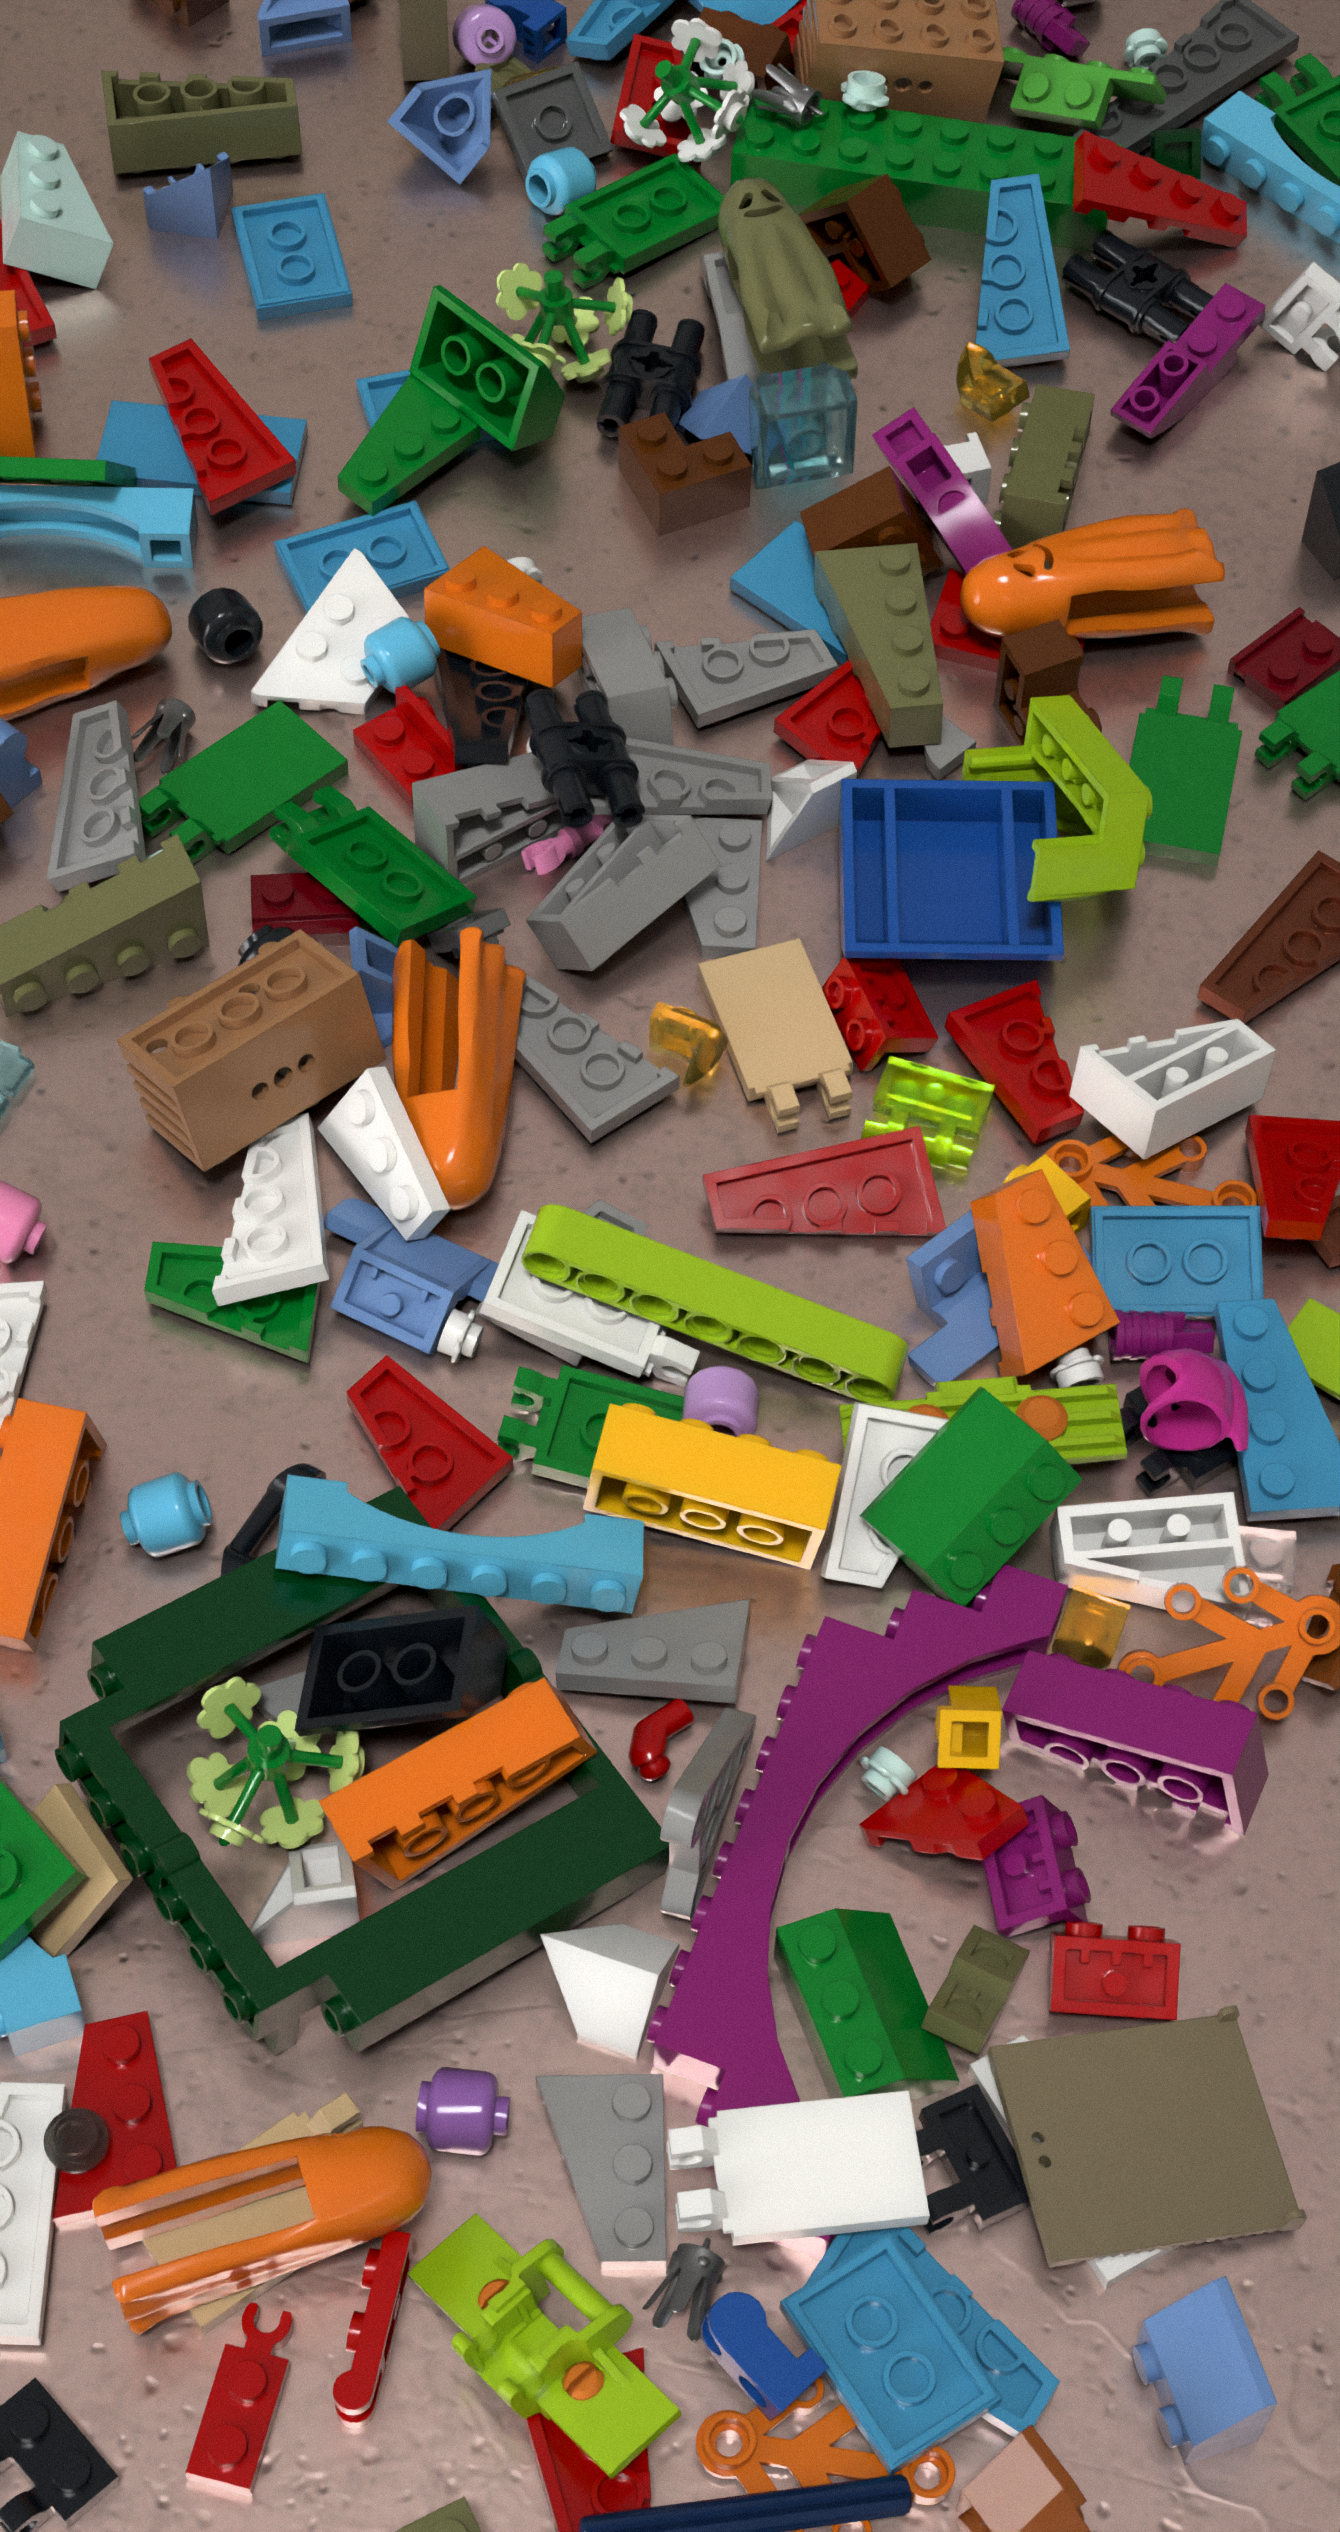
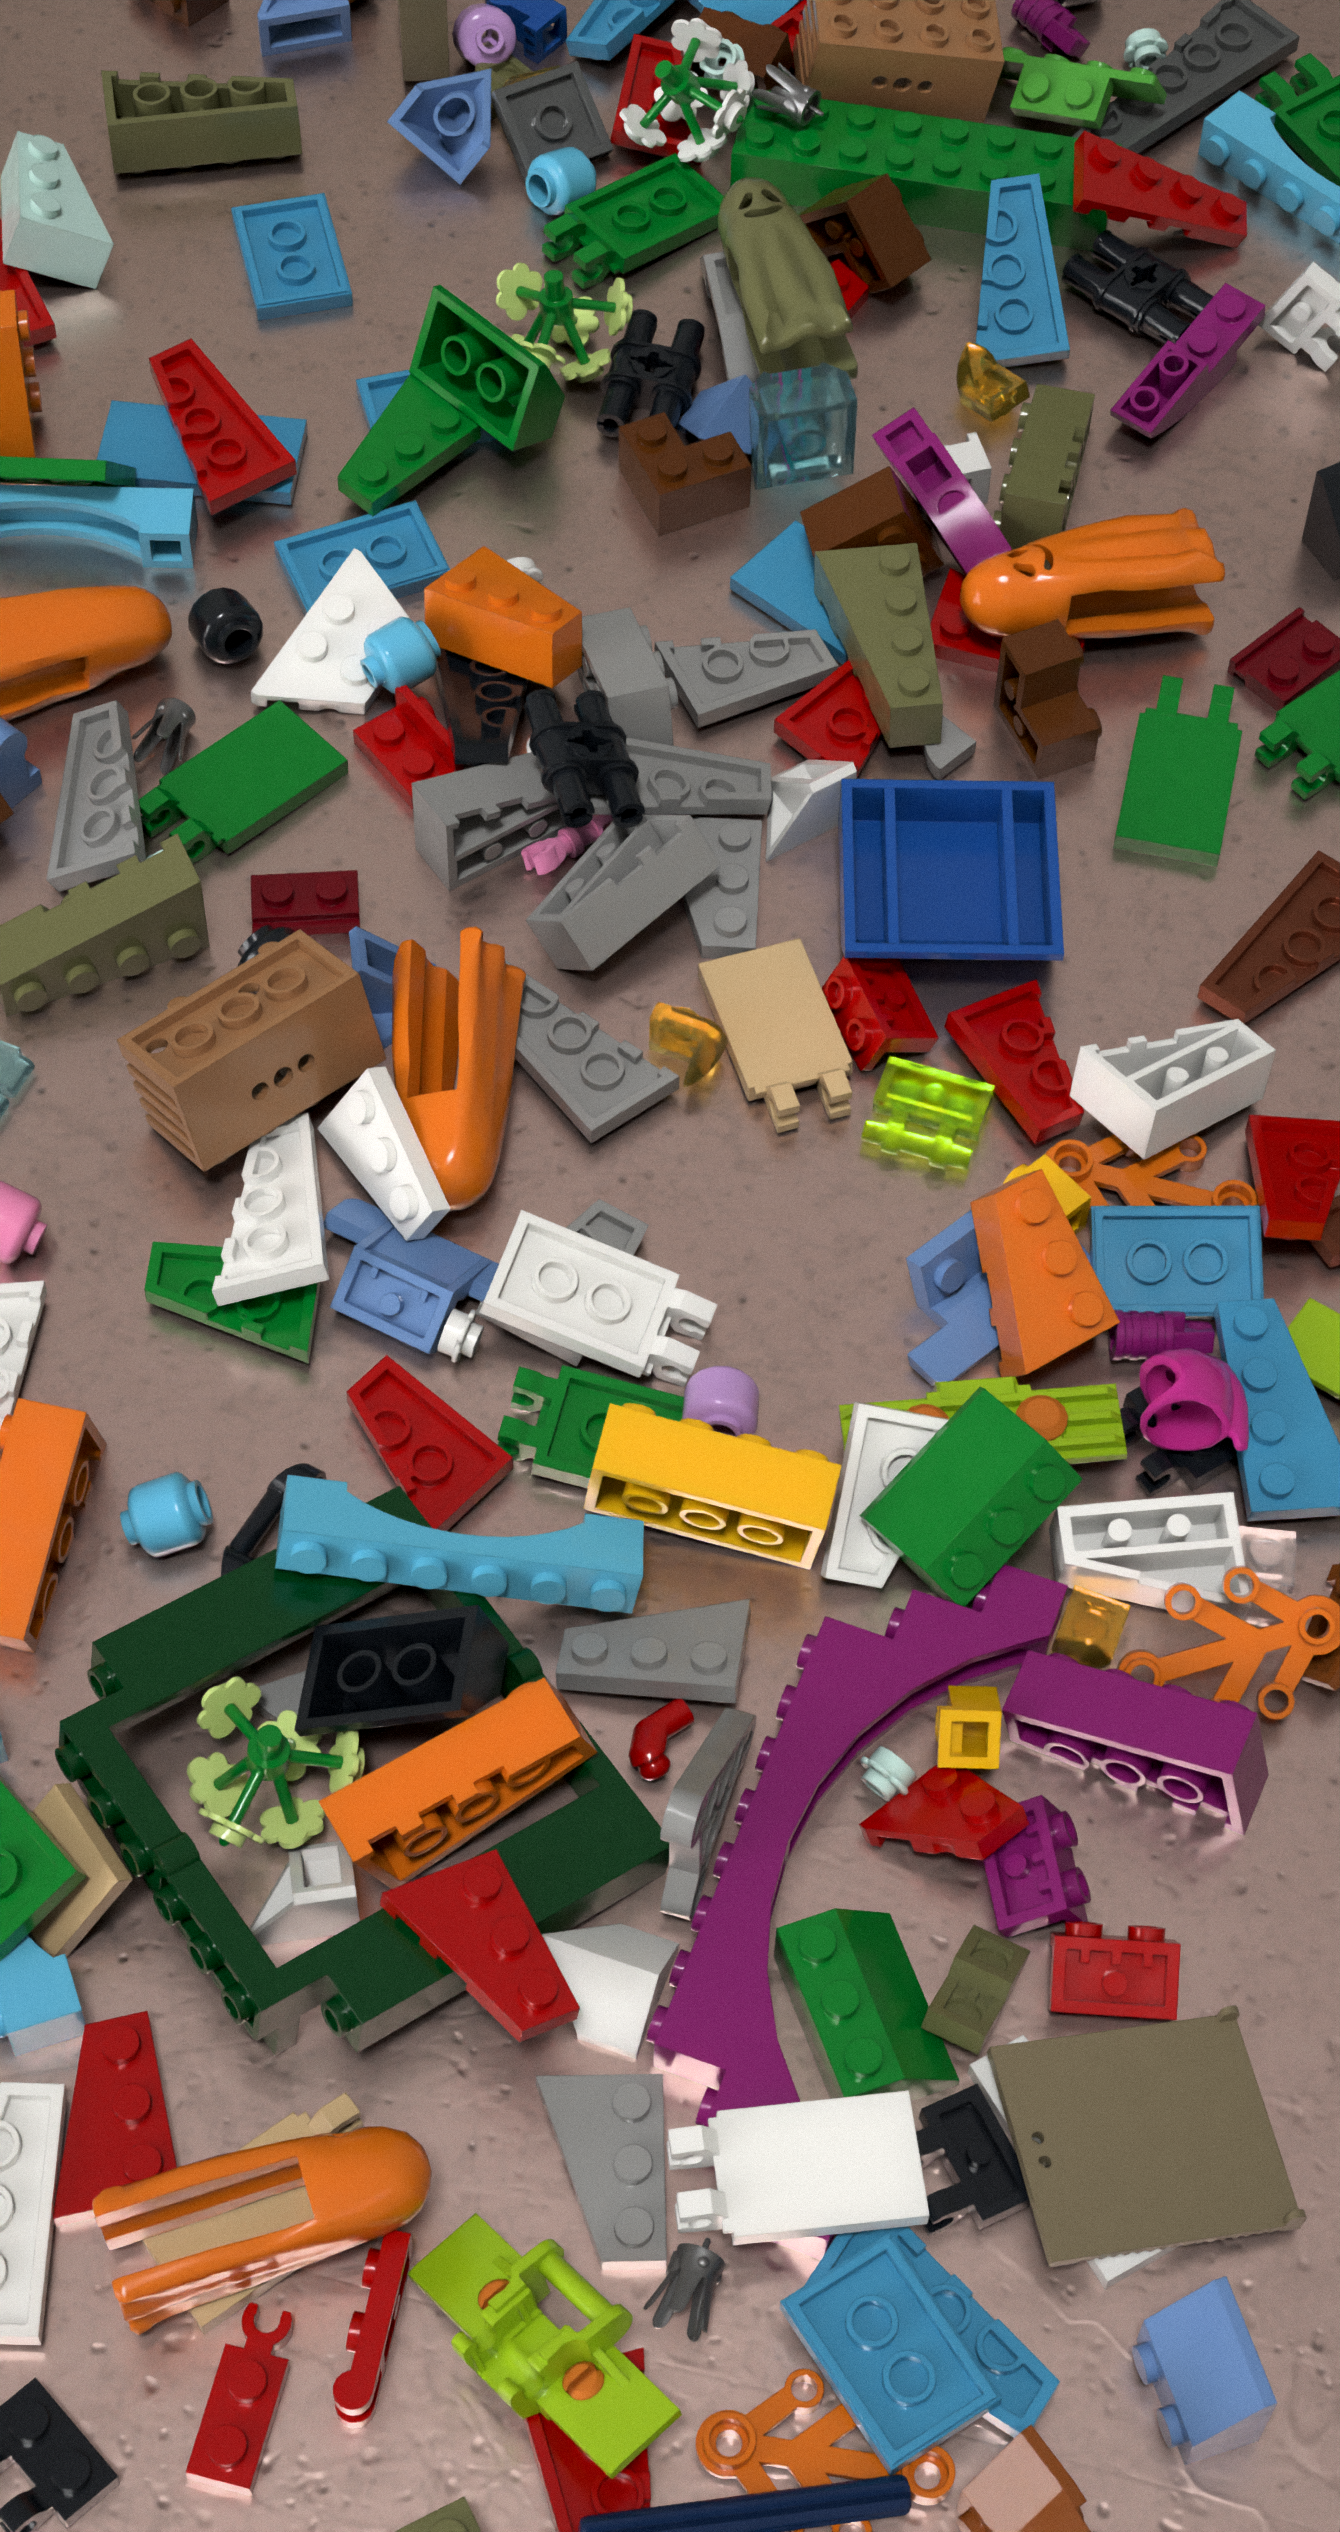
(76, 2140): clear smoke plate -> none
(192, 204): medium blue slope -> none
(371, 866): green tile -> none
(448, 936): dark grey hinge -> none
(461, 2111): medium lavender head -> none
(488, 1937): none -> red wing
(714, 1304): lime beam -> none
(754, 2356): blue leg -> none
(843, 1189): red wing -> none
(865, 90): light aqua plate -> none
(1078, 1369): white plate -> none
(1094, 801): lime piece -> none
(1178, 150): dark green tile -> none

